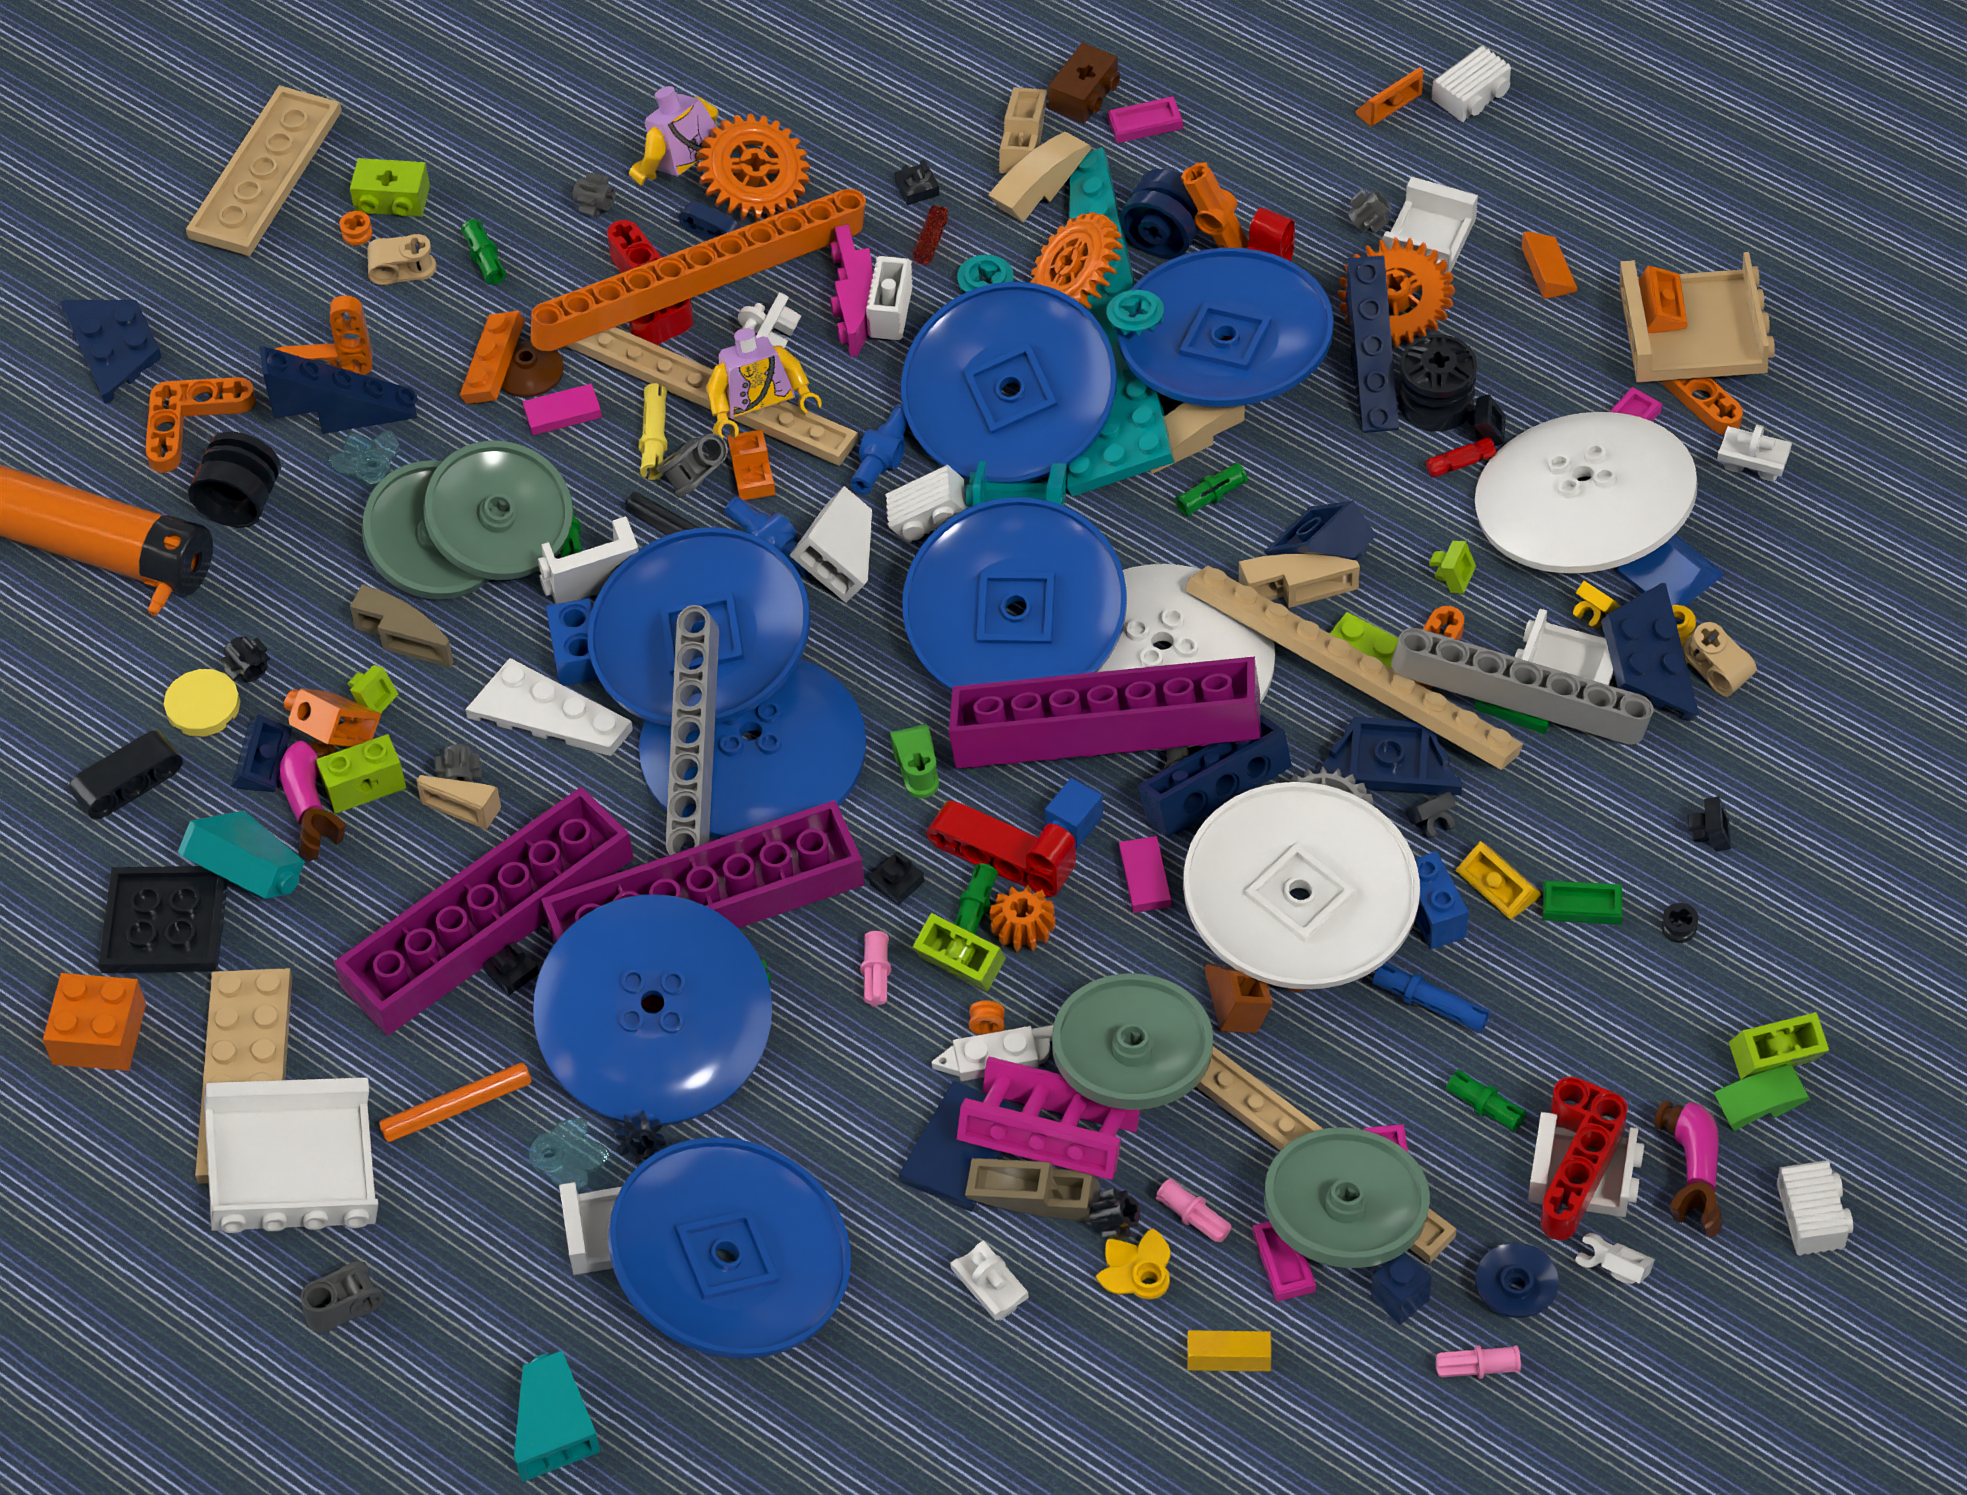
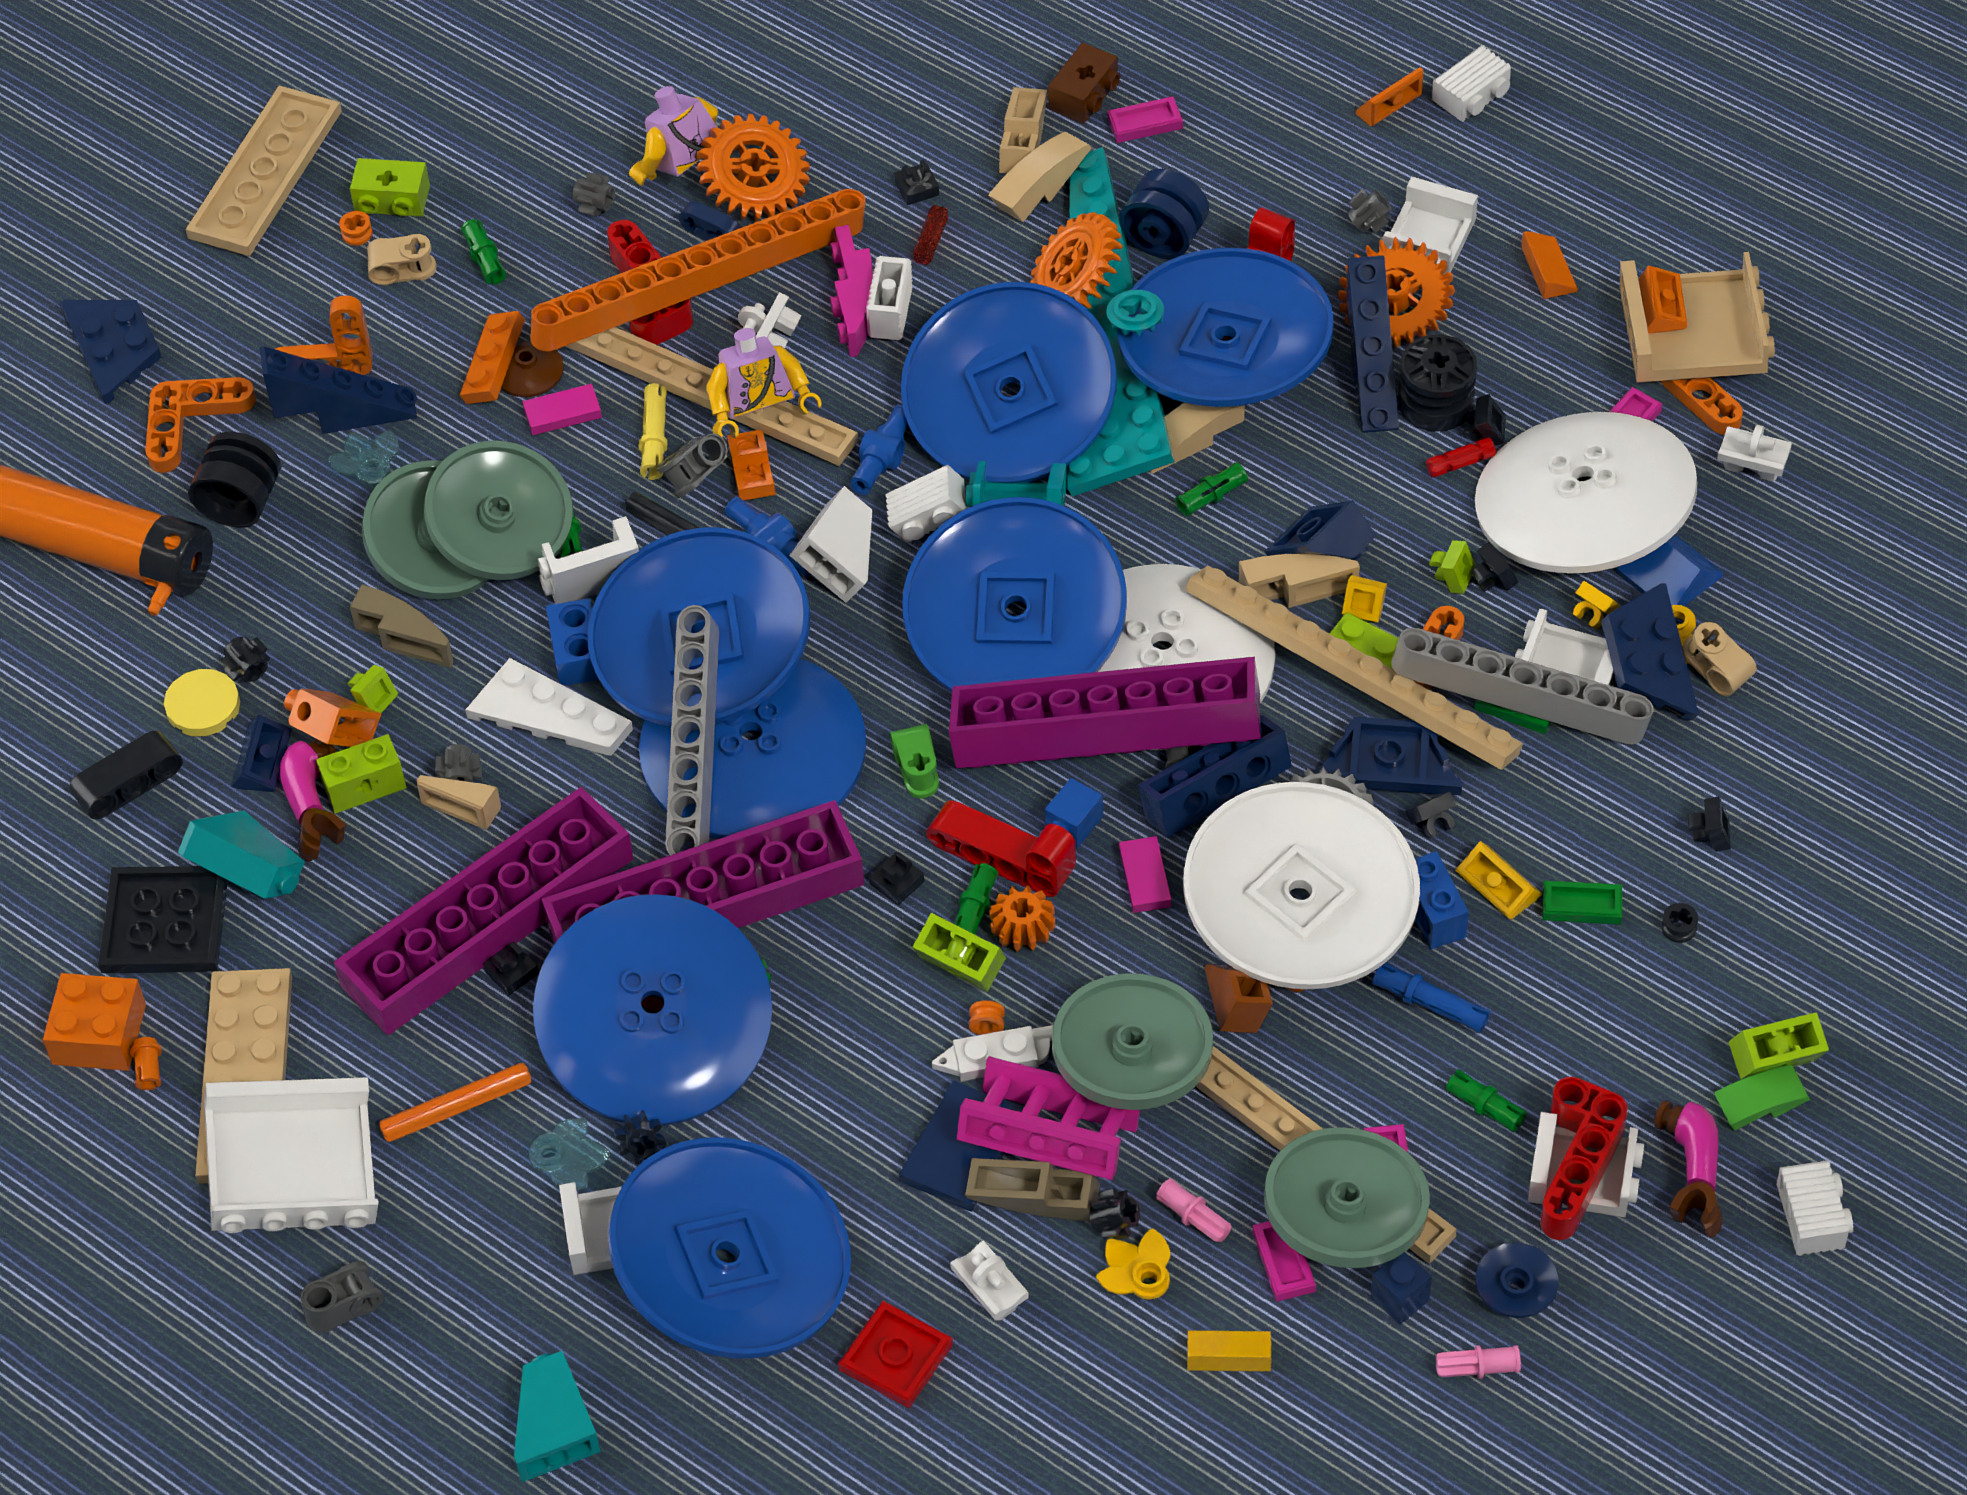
(145, 1054): none -> orange pin
(875, 968): bright pink axle -> none
(895, 1354): none -> red tile
(989, 266): teal gear -> none
(1214, 207): orange piece -> none
(1364, 598): none -> yellow tile
(1493, 569): none -> black tile
(1624, 1262): white plate -> none

